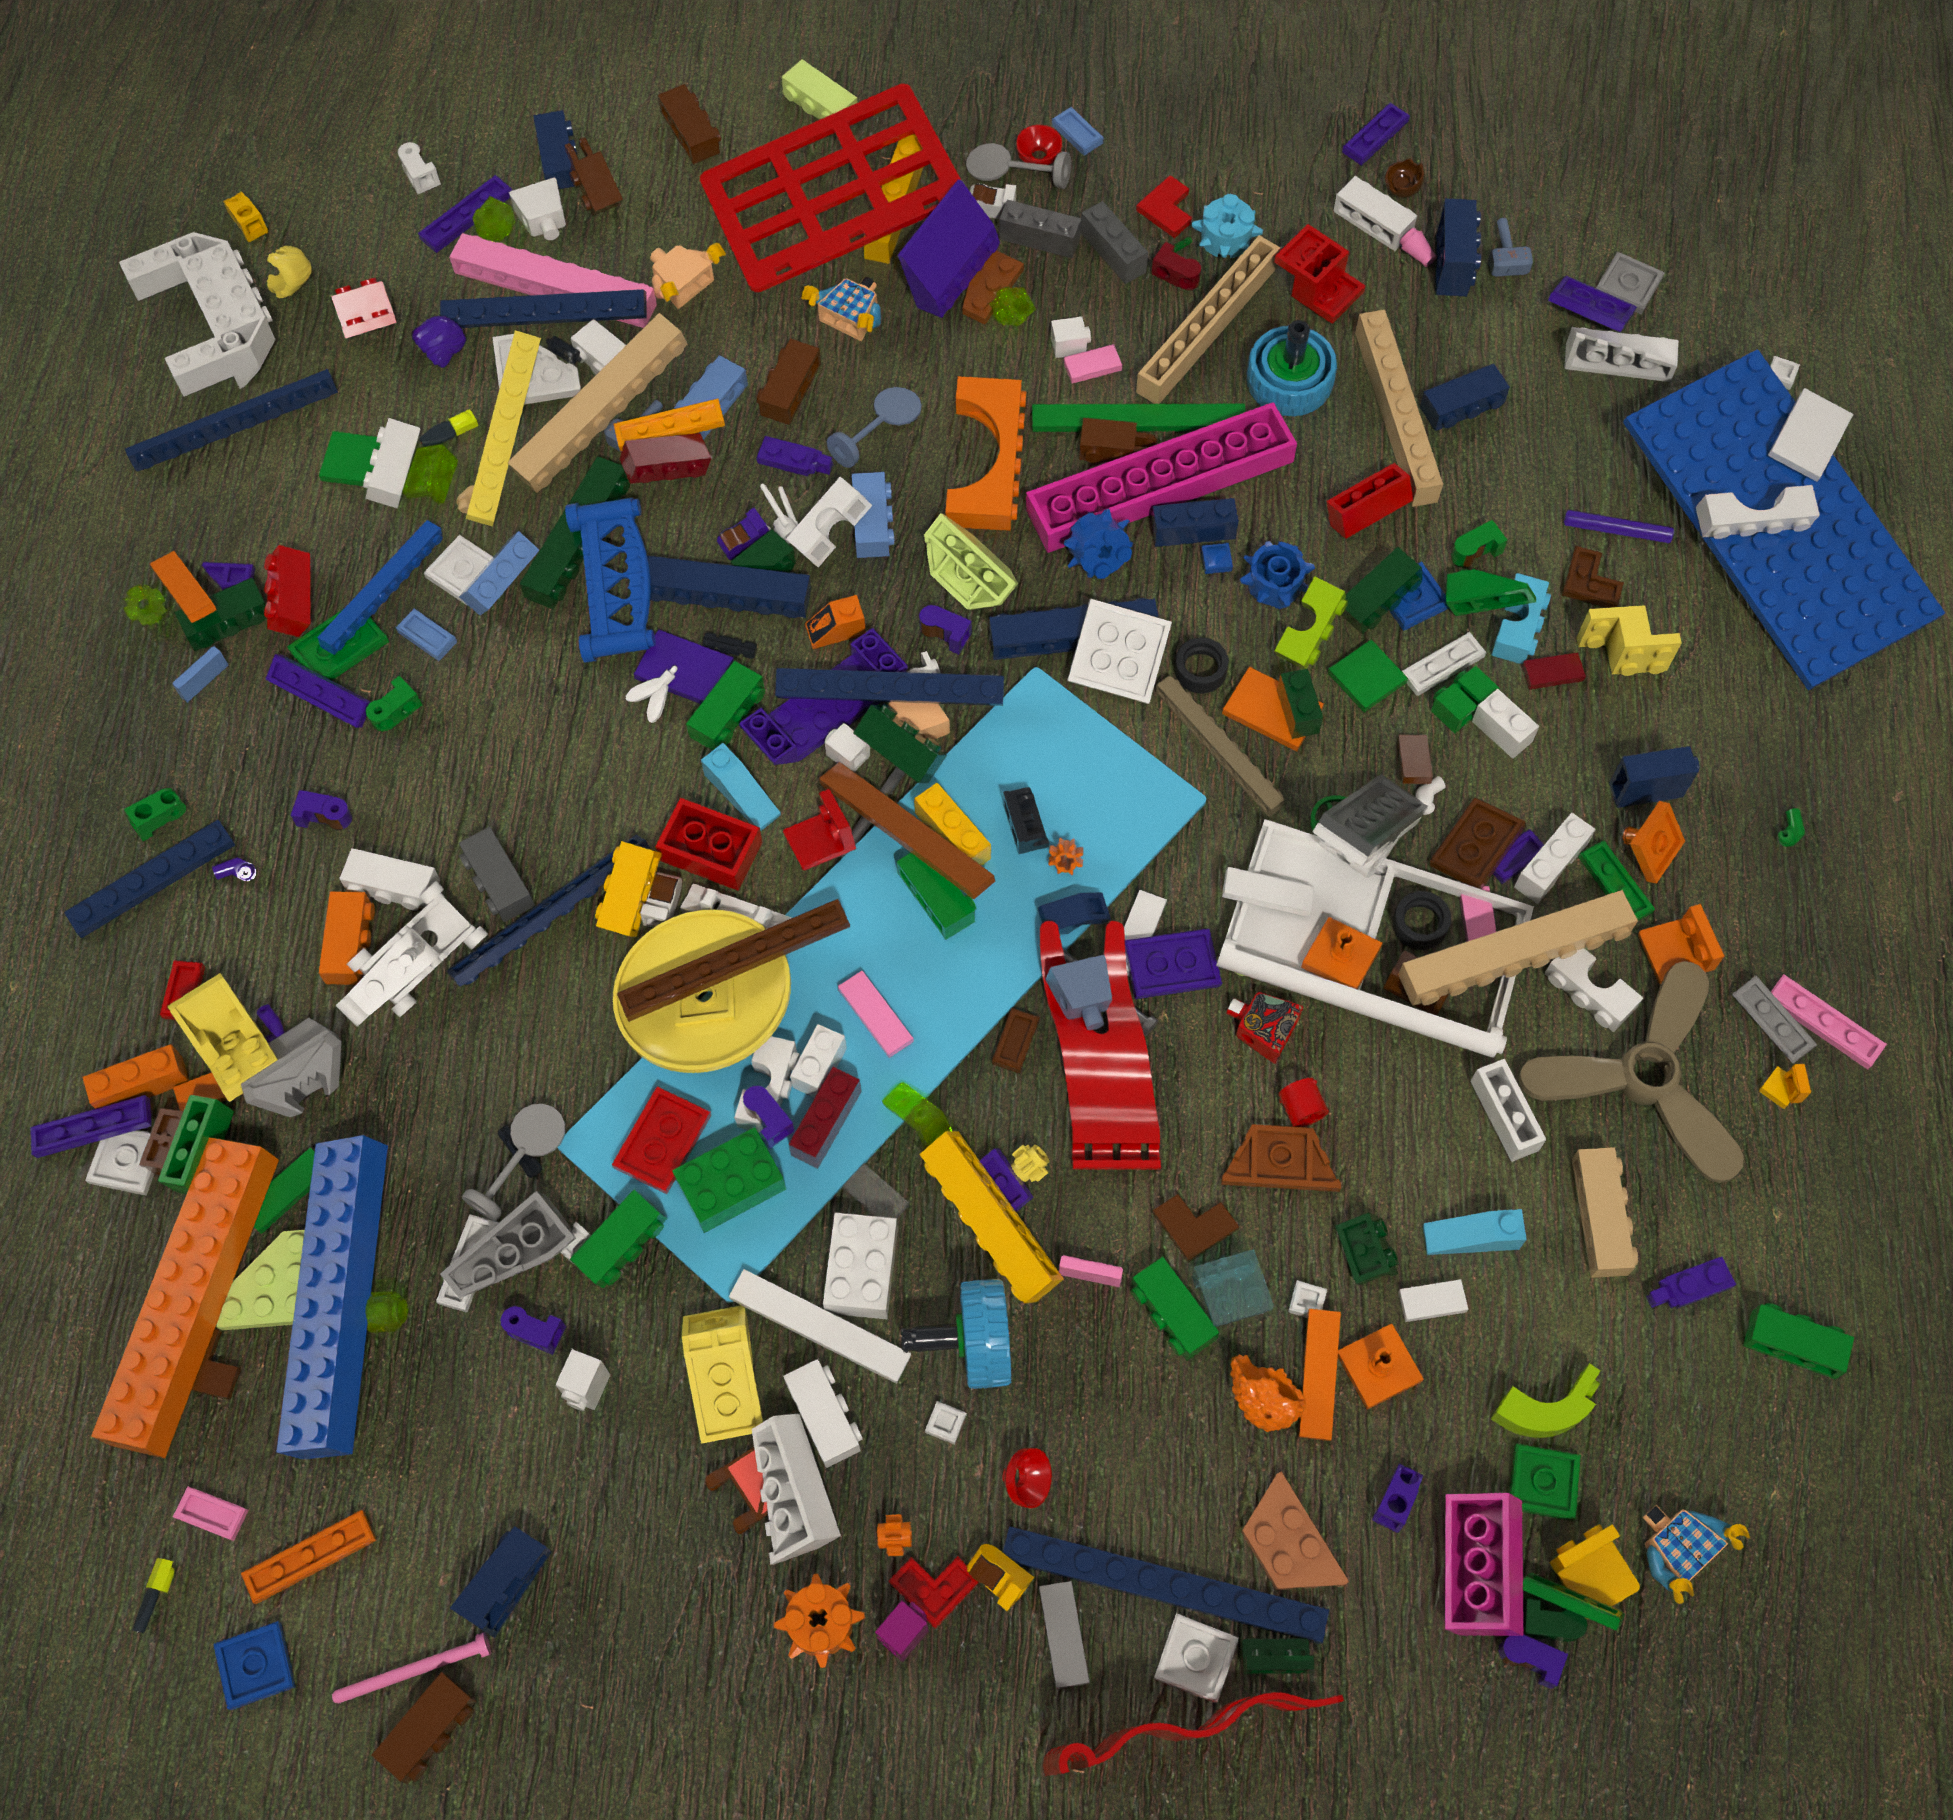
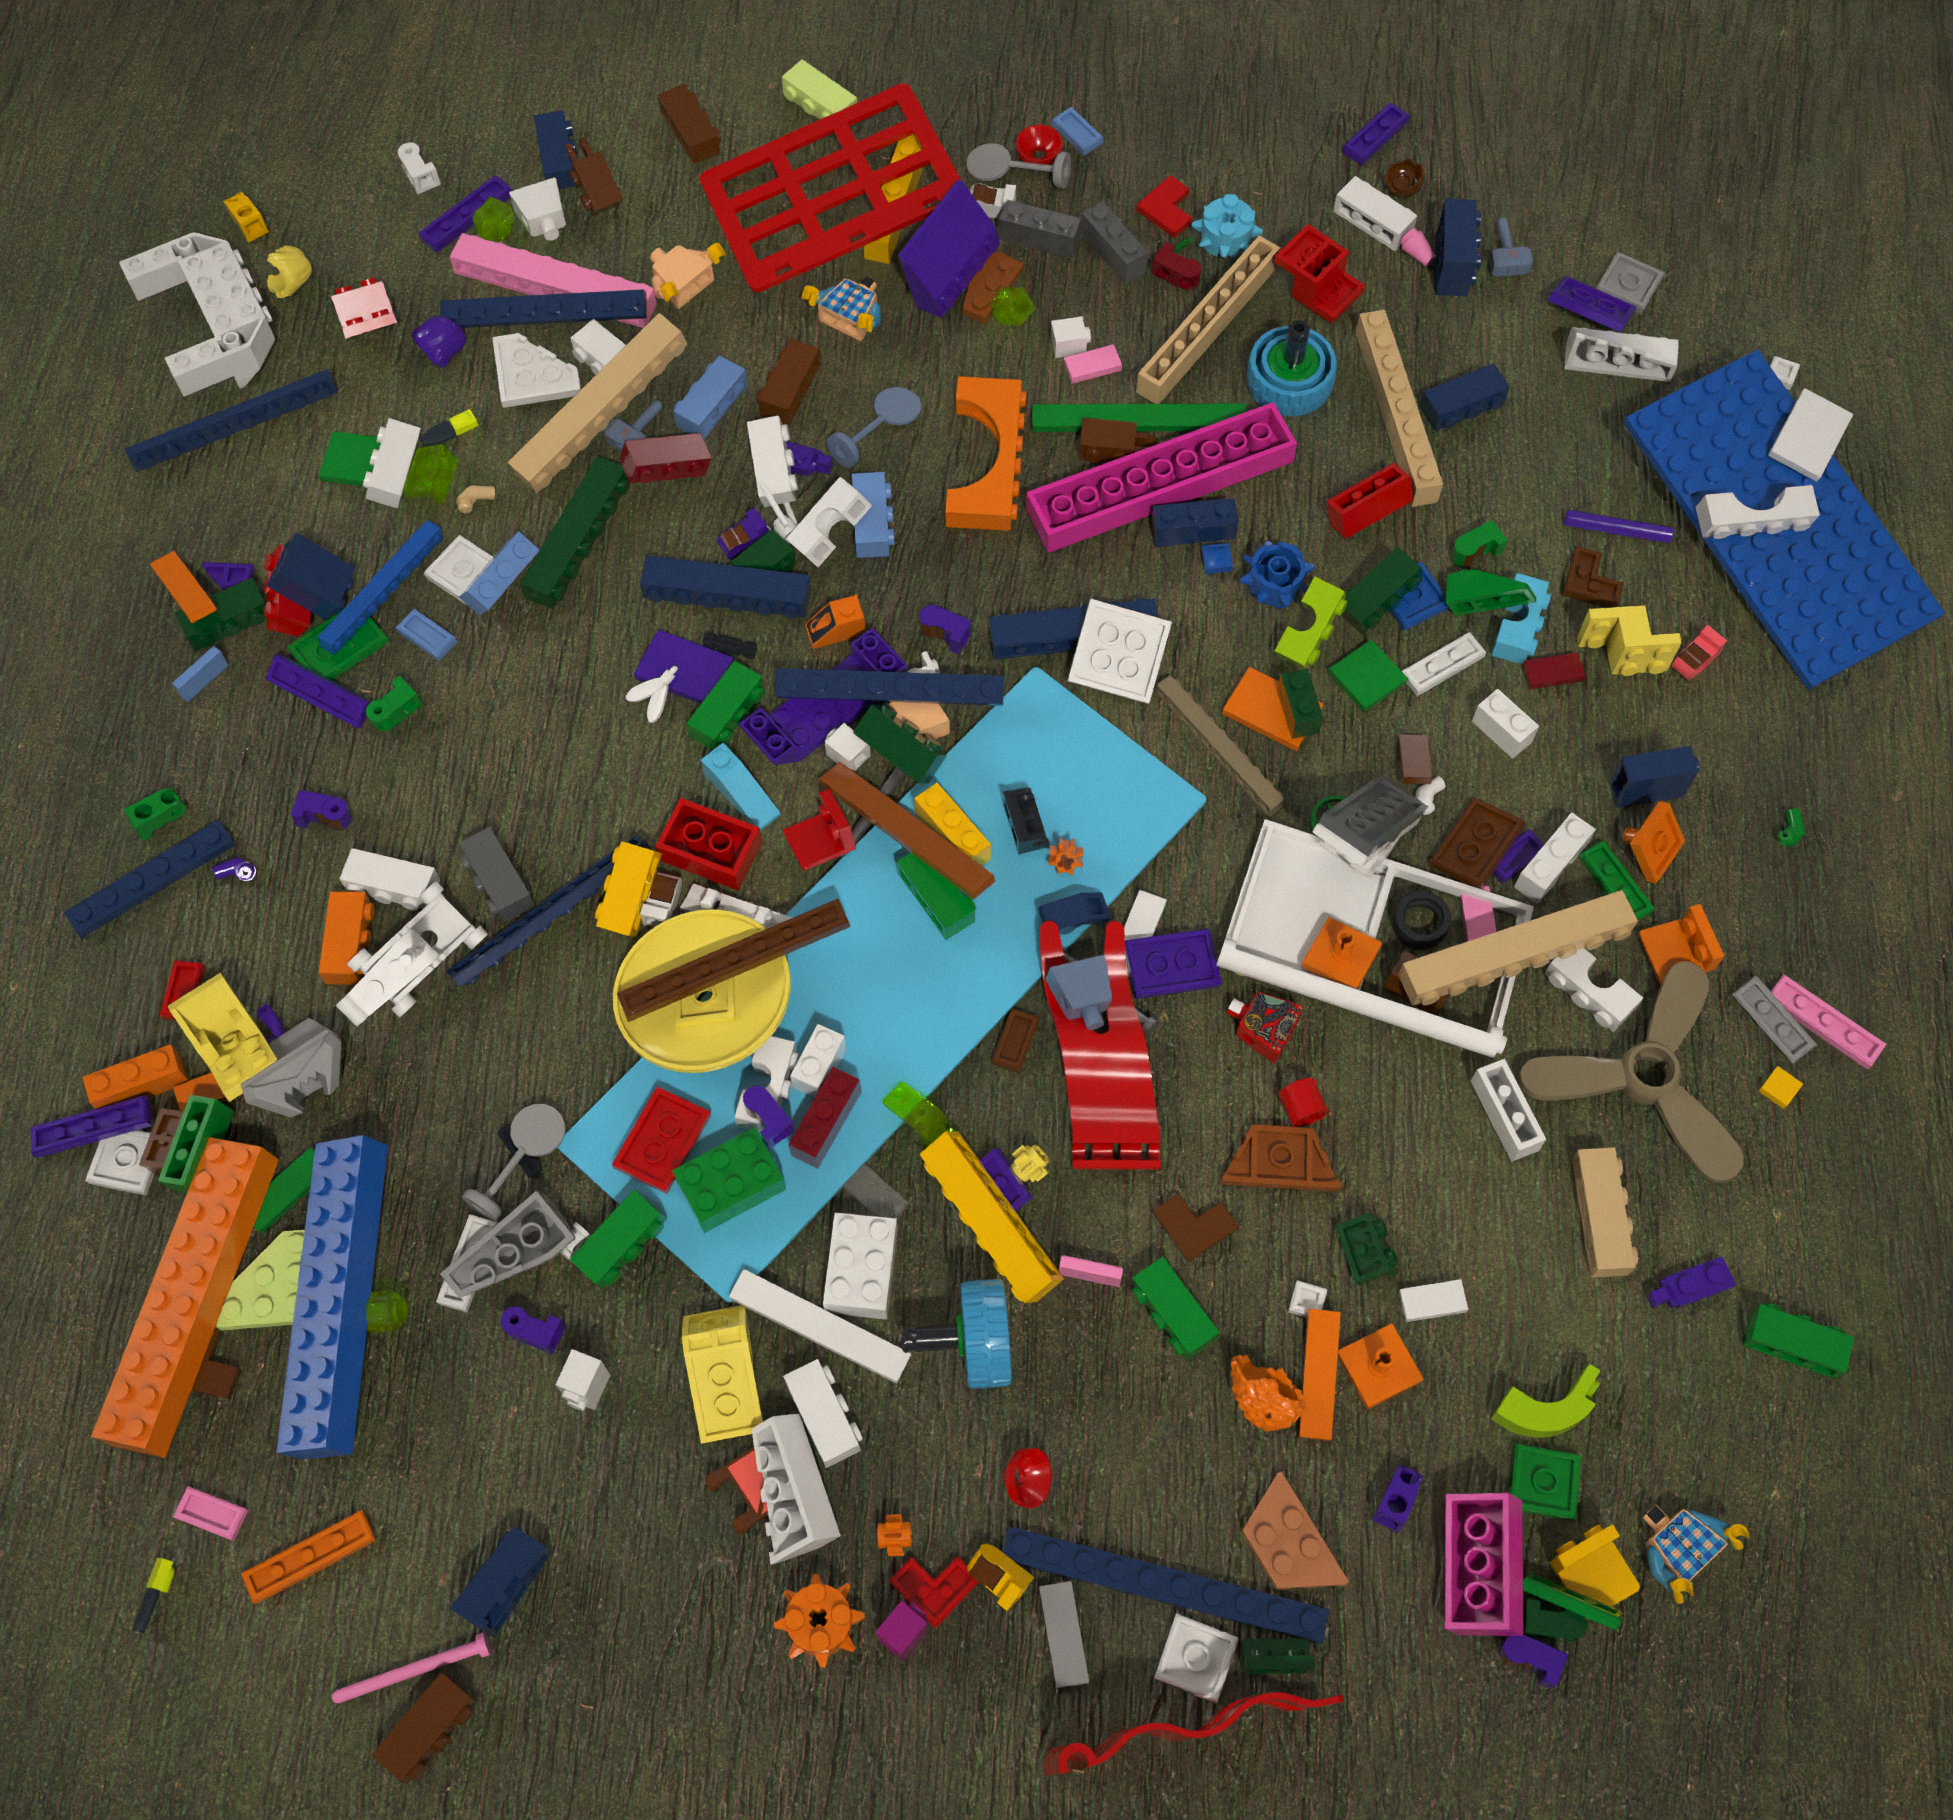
(152, 612): clear neon green brick -> none
(254, 1665): blue tile -> none
(311, 577): none -> dark blue brick
(503, 428): light yellow plate -> none
(563, 350): black axle -> none
(595, 523): blue piece -> none
(673, 422): light orange tile -> none
(772, 459): none -> white brick
(875, 1014): bright pink tile -> none
(945, 1422): white tile -> none
(966, 566): yellowish green wedge -> none
(1099, 544): blue brick -> none
(1206, 647): black tyre -> none
(1233, 1288): clear light blue bracket -> none
(1268, 891): white tile -> none
(1459, 700): green piece -> none
(1476, 1233): medium azure slope -> none
(1699, 653): none -> coral leg
(1797, 1083): light orange tile -> none

